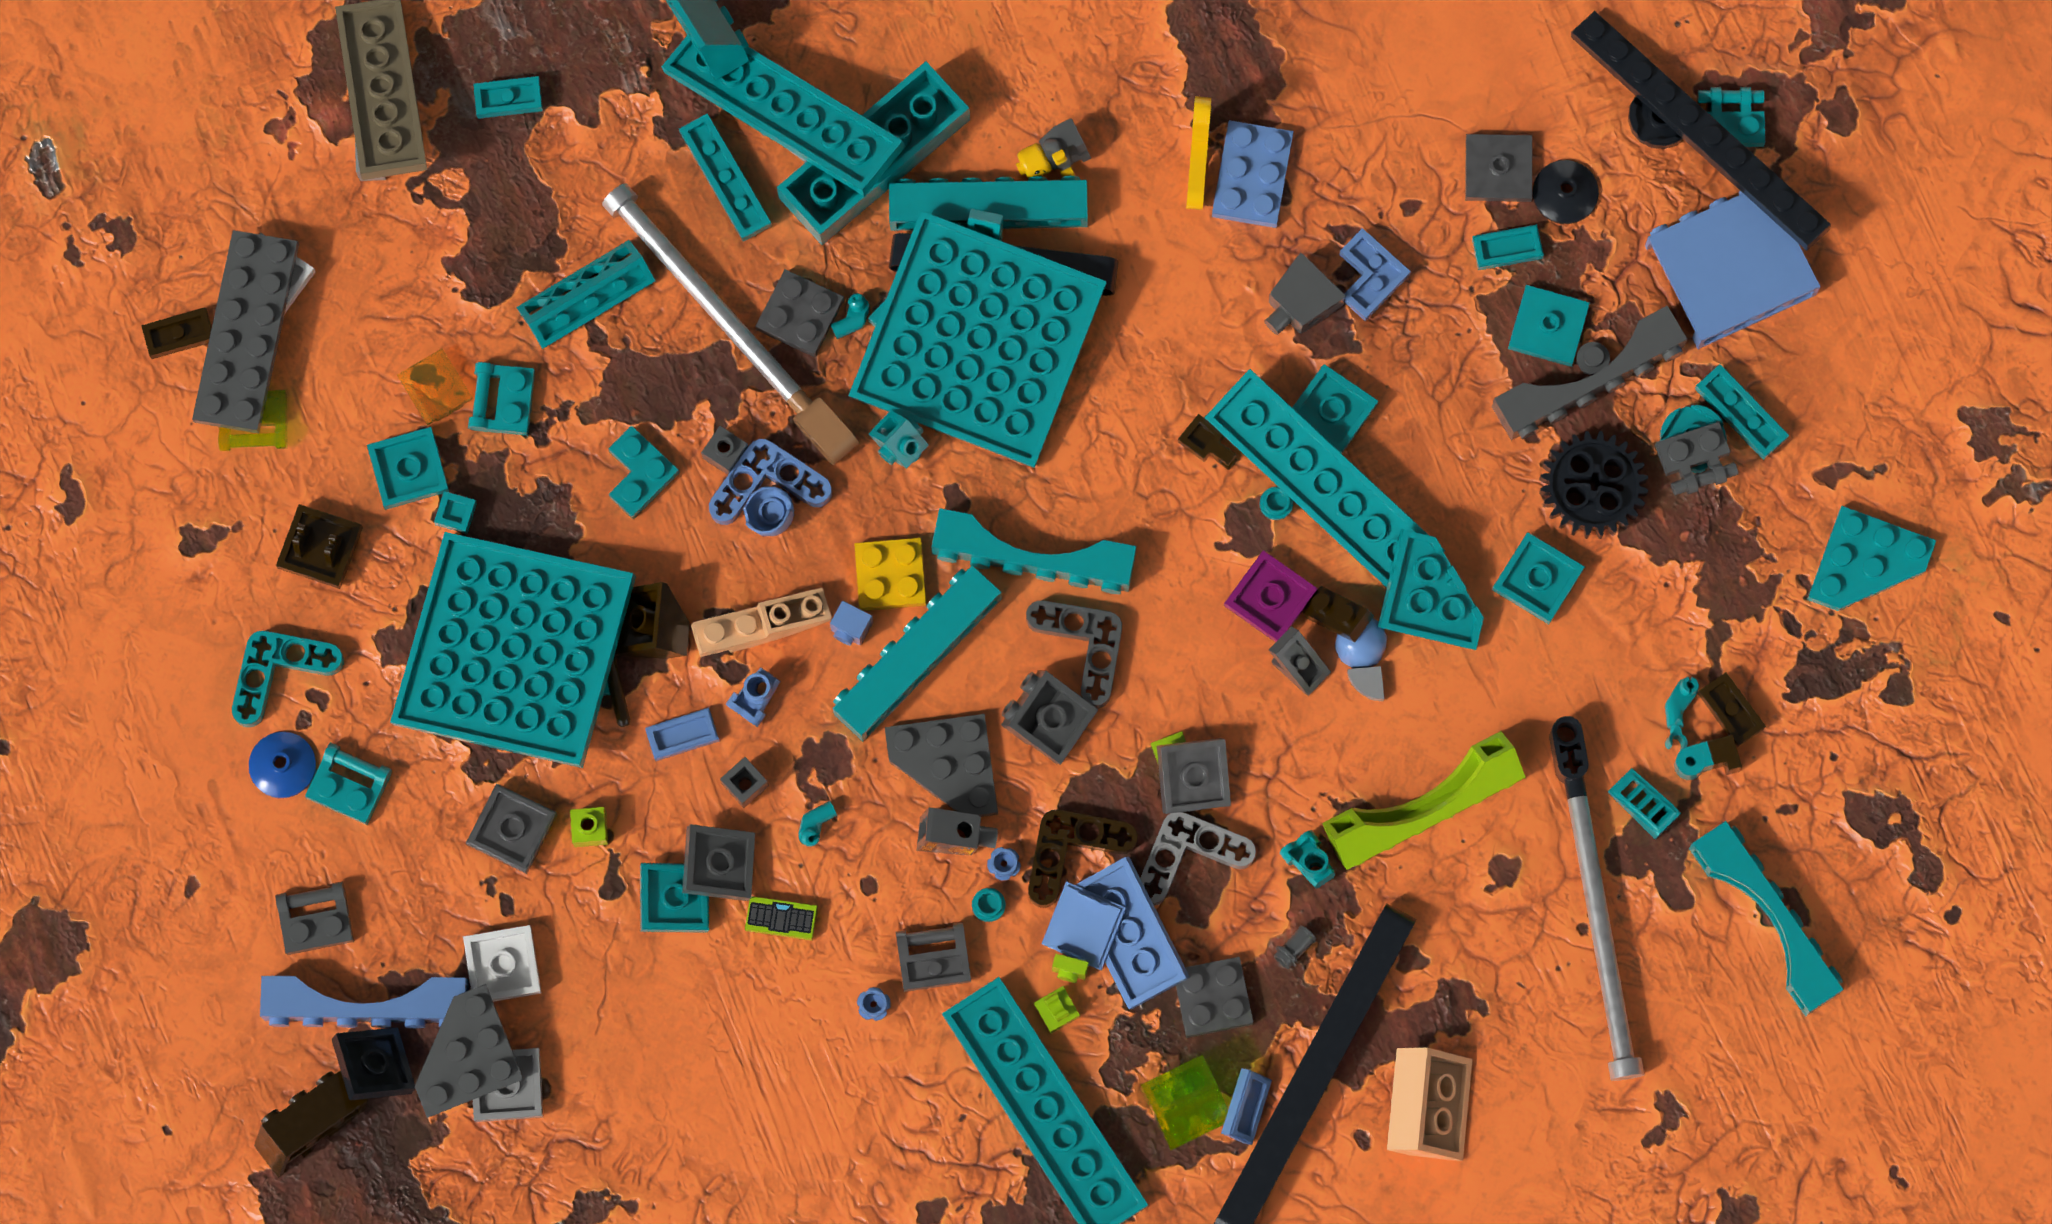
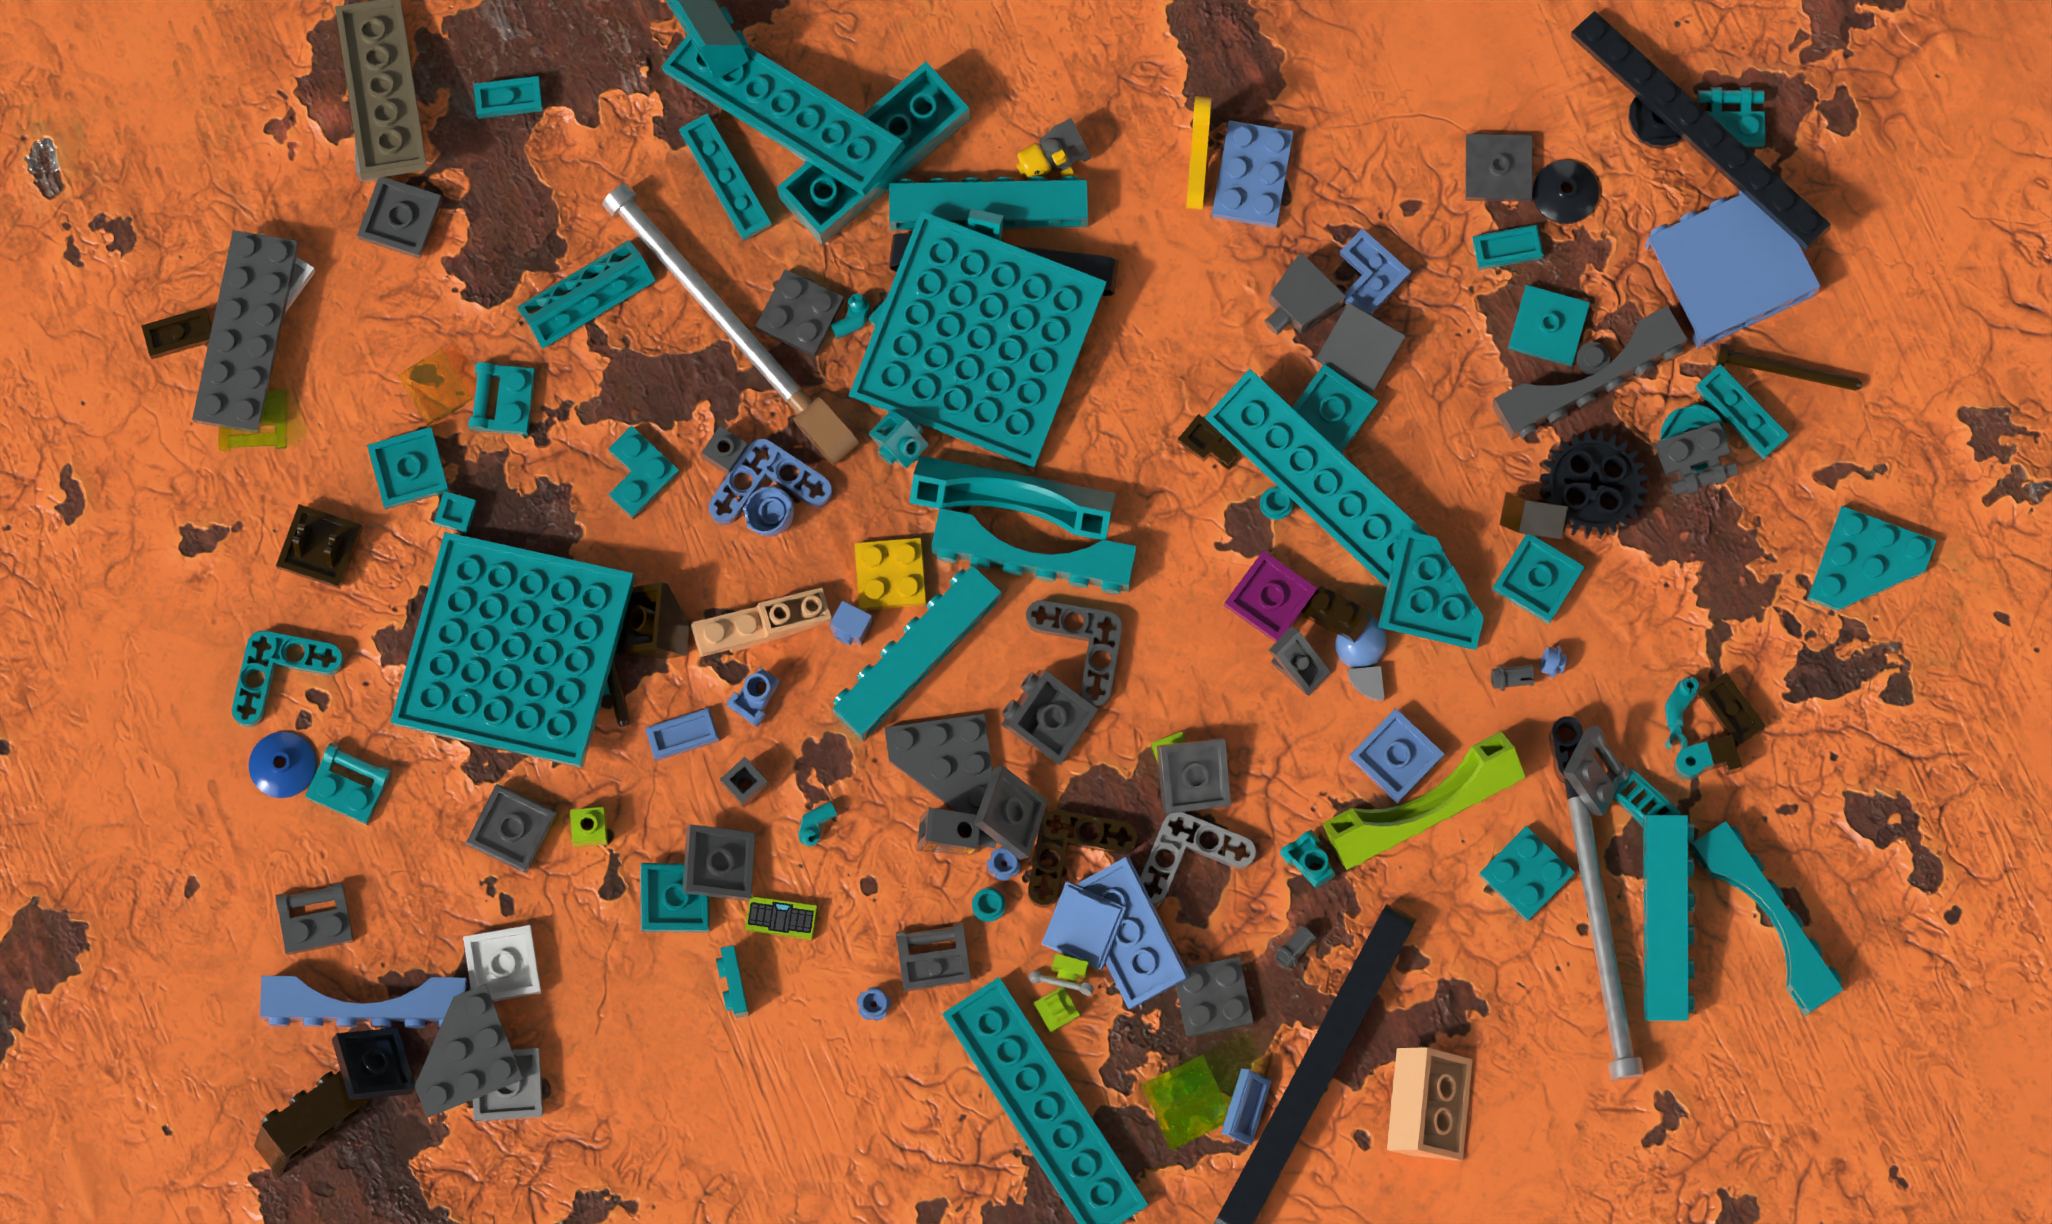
(399, 217): none -> dark grey plate
(729, 968): none -> teal plate
(954, 484): none -> teal arch
(1011, 812): none -> flat silver plate
(1085, 988): none -> light grey hinge
(1360, 347): none -> dark grey tile
(1396, 755): none -> medium blue plate
(1512, 676): none -> dark grey pin
(1526, 874): none -> teal plate
(1534, 516): none -> dark brown slope
(1553, 661): none -> medium blue plate
(1588, 776): none -> flat silver plate
(1666, 917): none -> teal brick
(1787, 369): none -> dark brown bar

